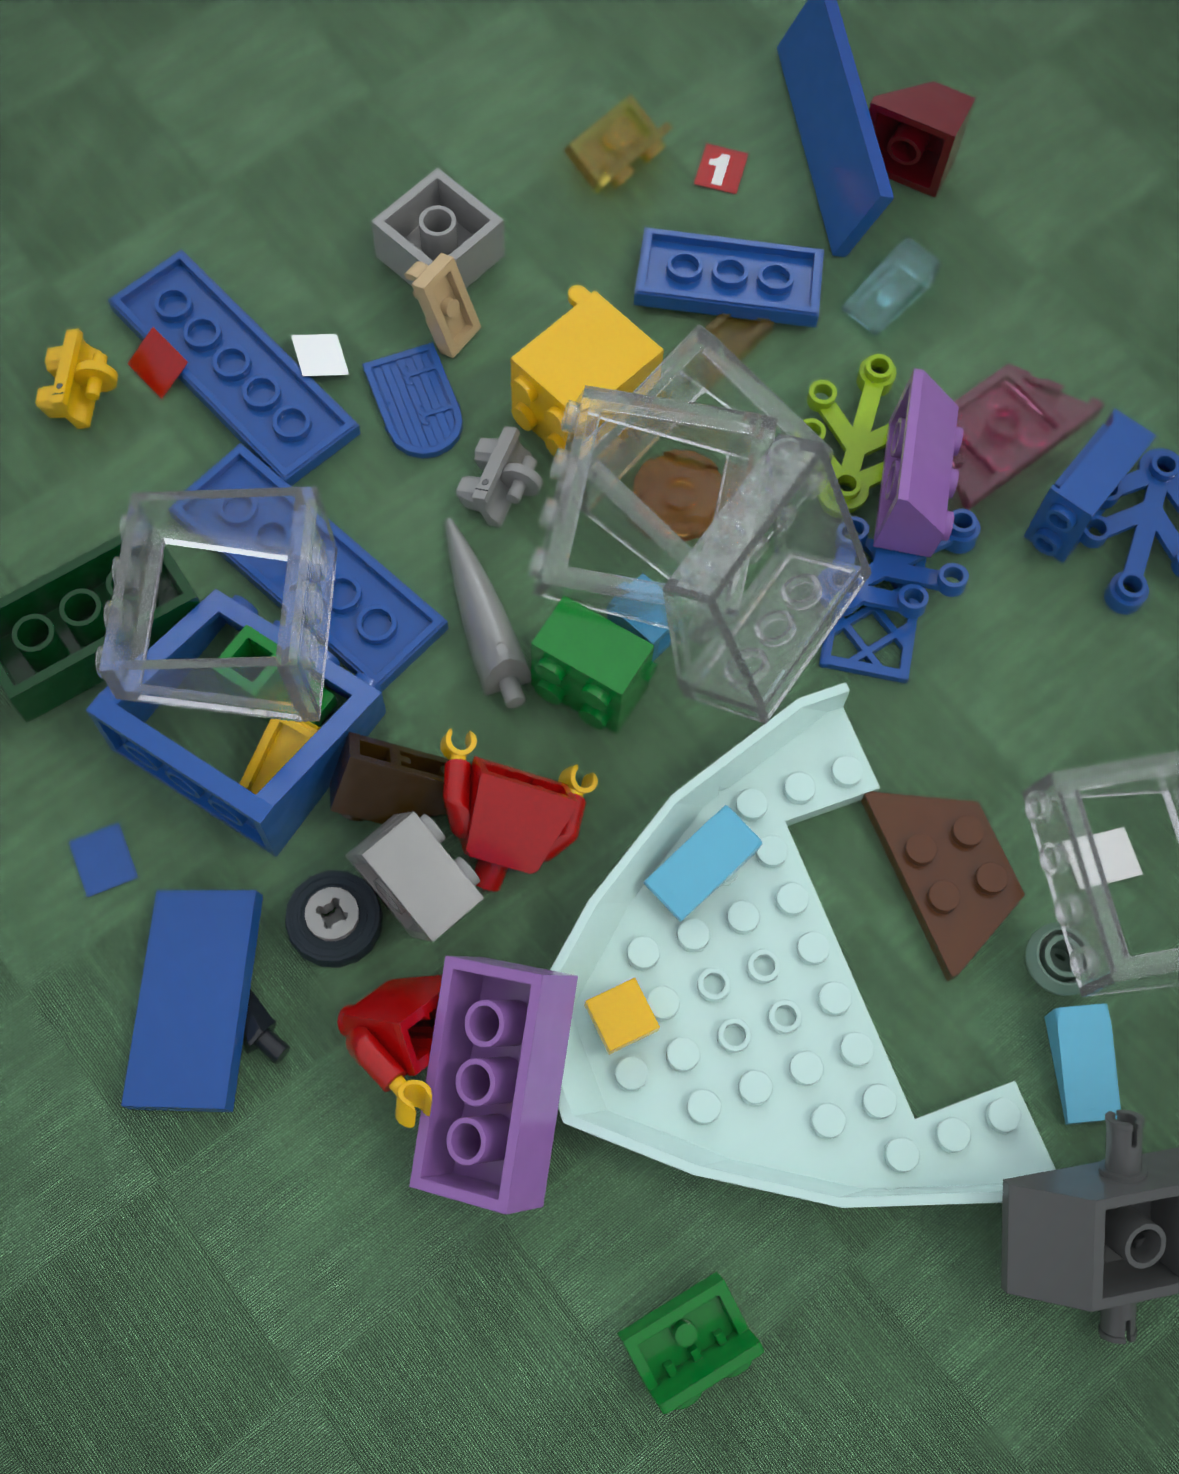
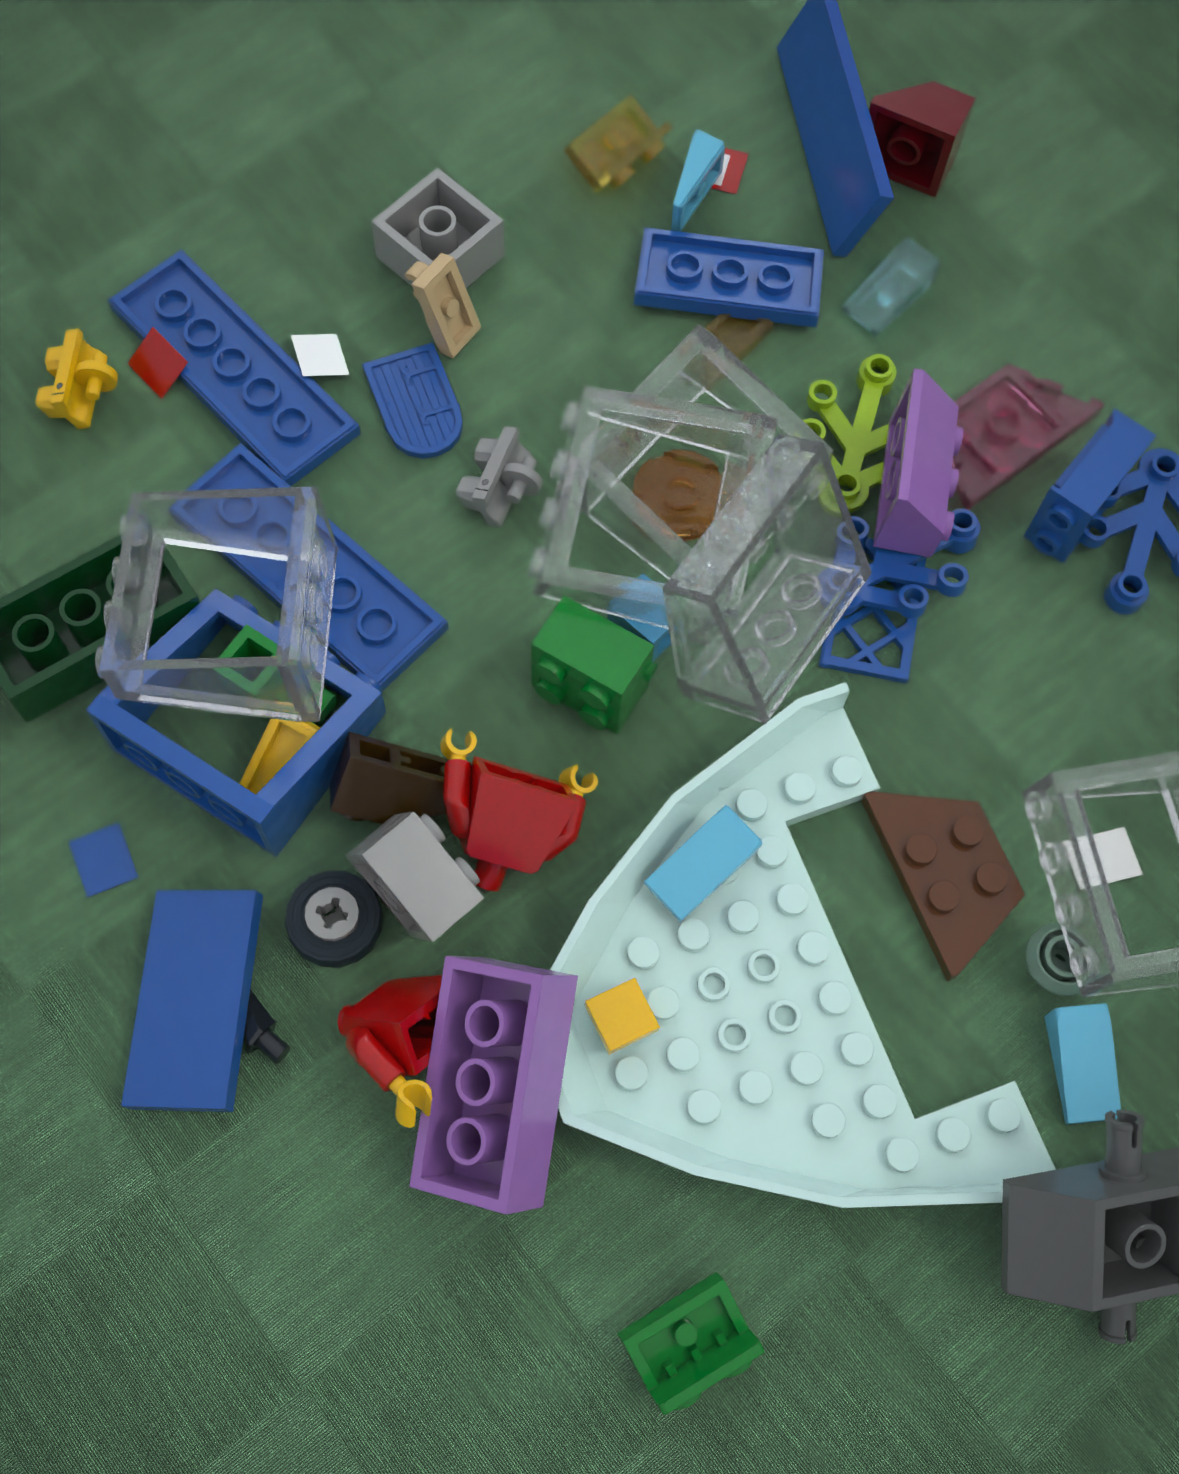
(486, 624): light grey piece -> none
(582, 348): yellow container -> none
(699, 174): none -> medium azure slope

